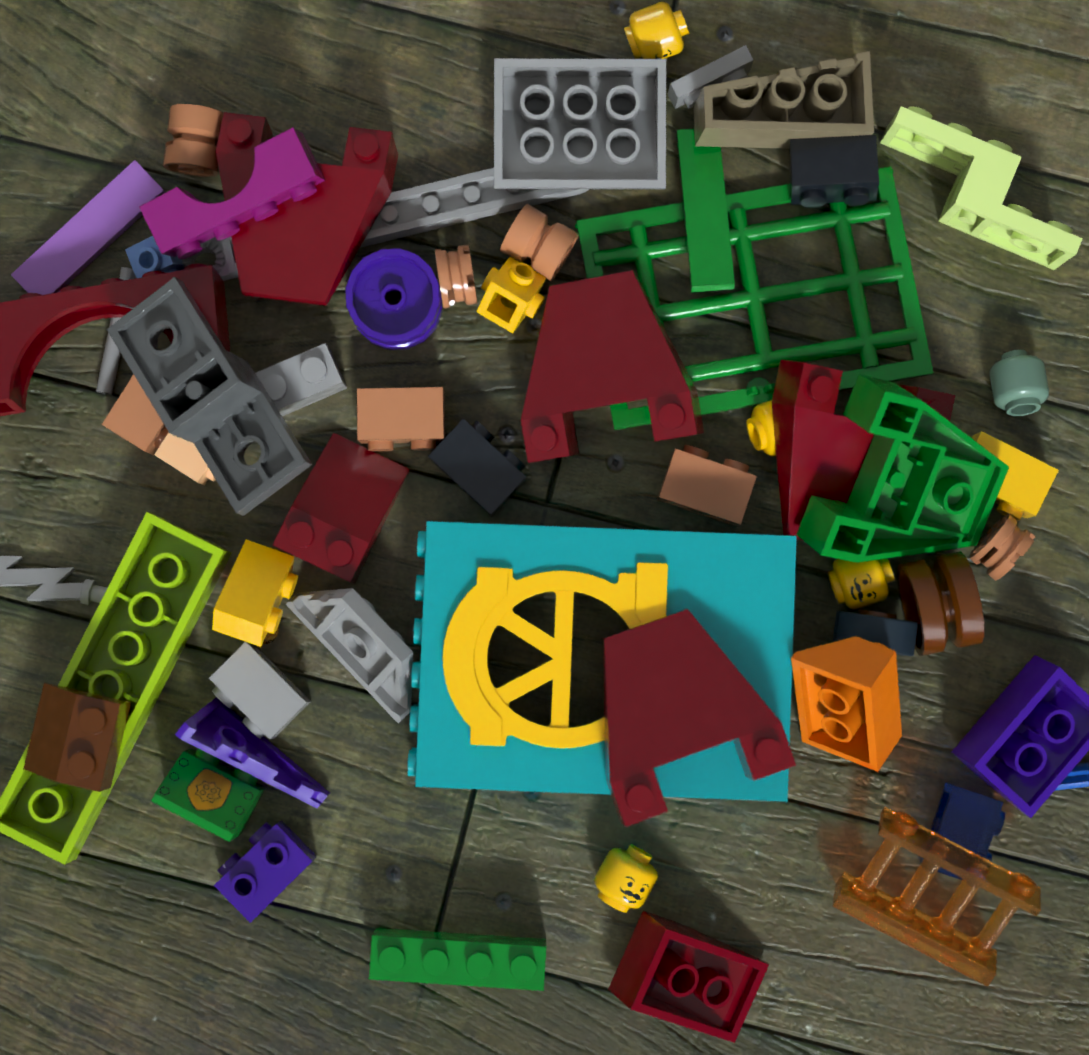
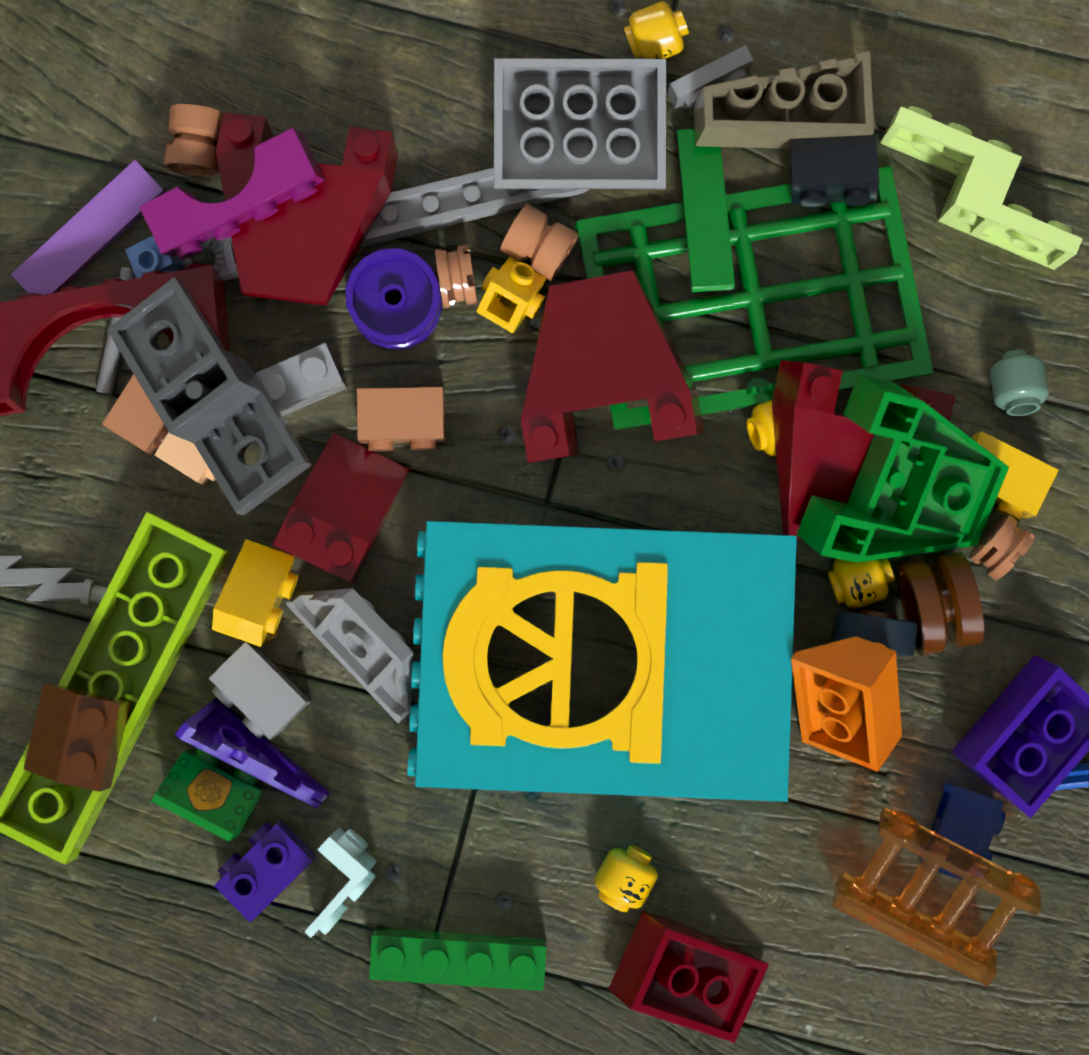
(348, 854): none -> light aqua bracket
(479, 466): black brick -> none
(672, 697): dark red wedge -> none
(707, 486): nougat brick -> none

